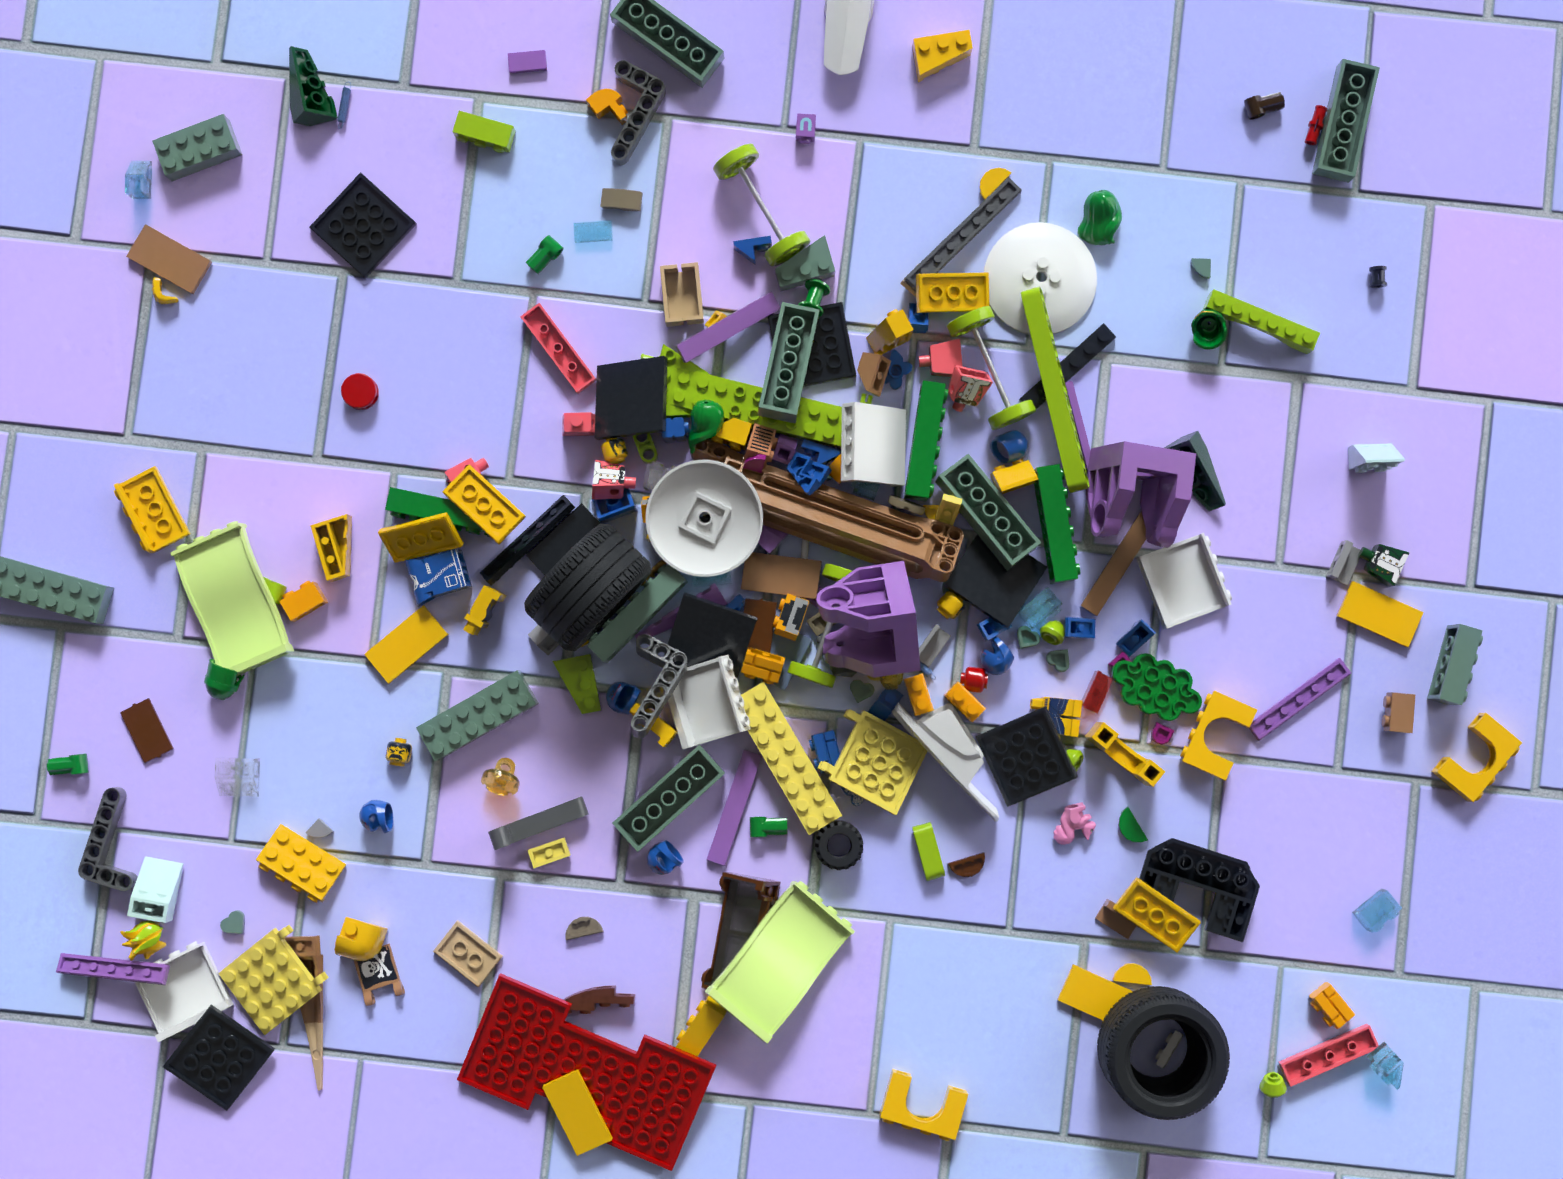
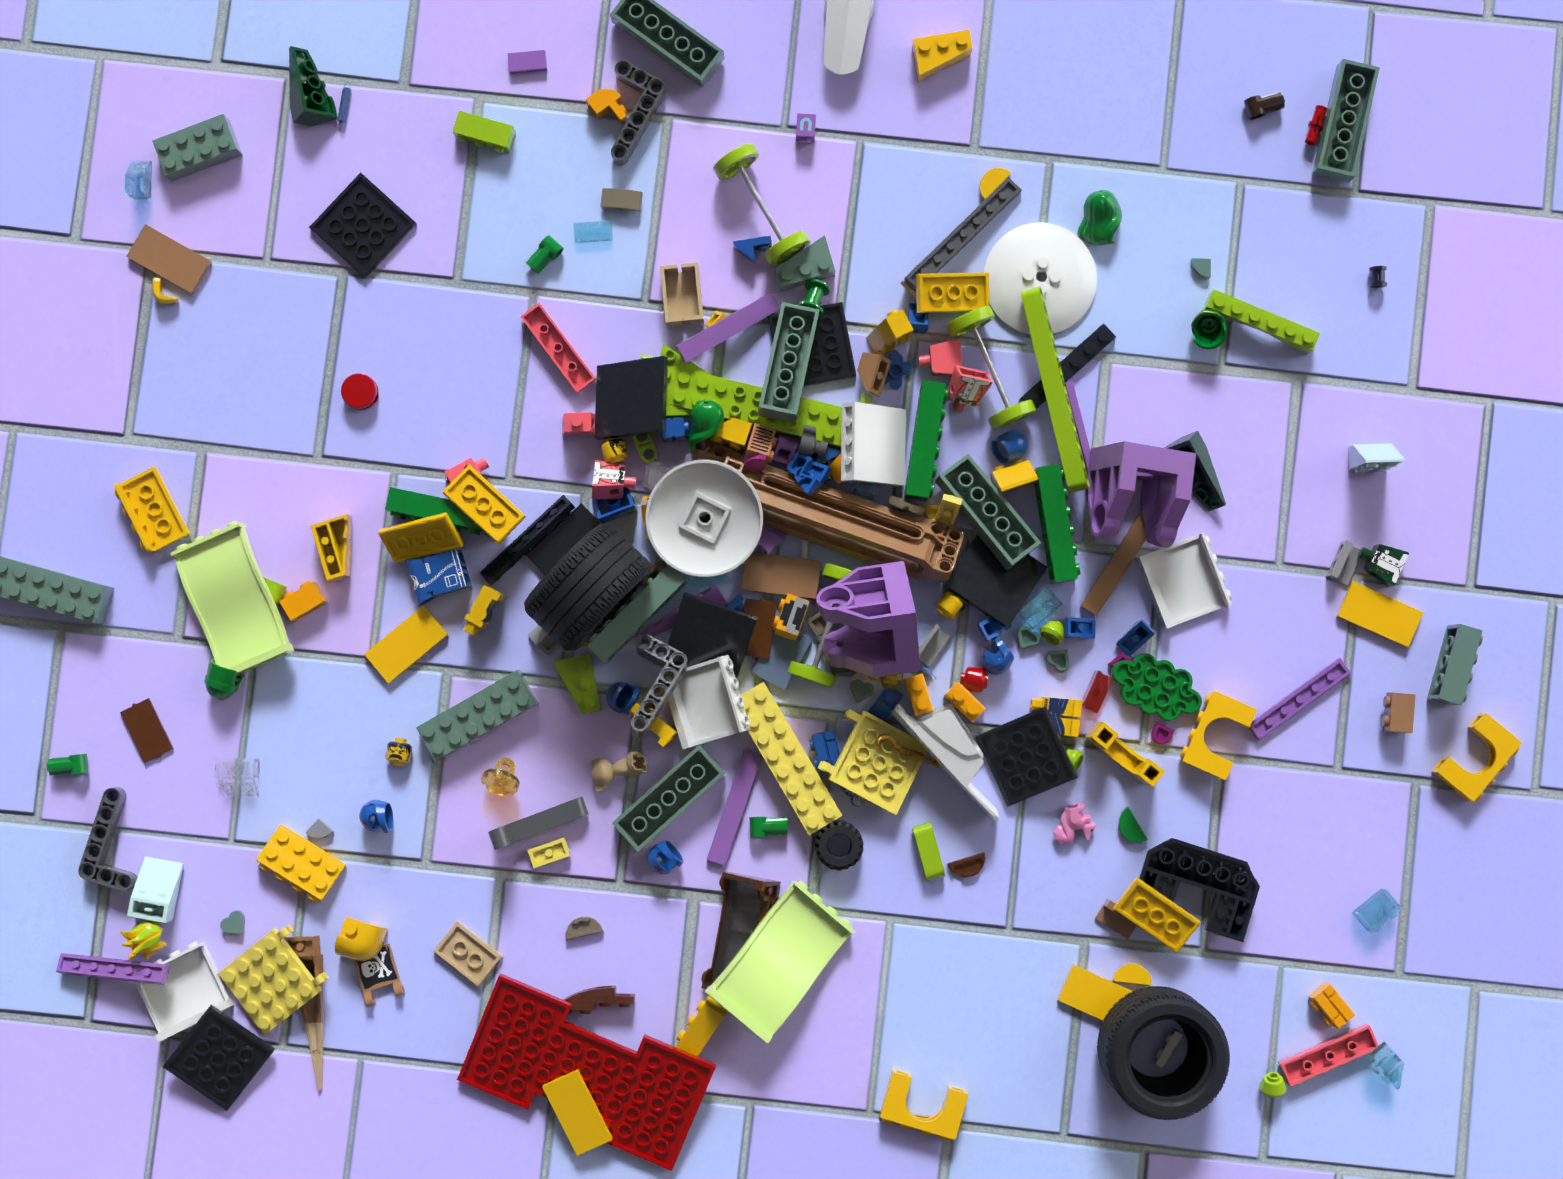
(604, 772): none -> tan animal
(762, 665): light orange brick -> none
(808, 443): none -> dark grey piece
(897, 747): none -> pearl gold piece

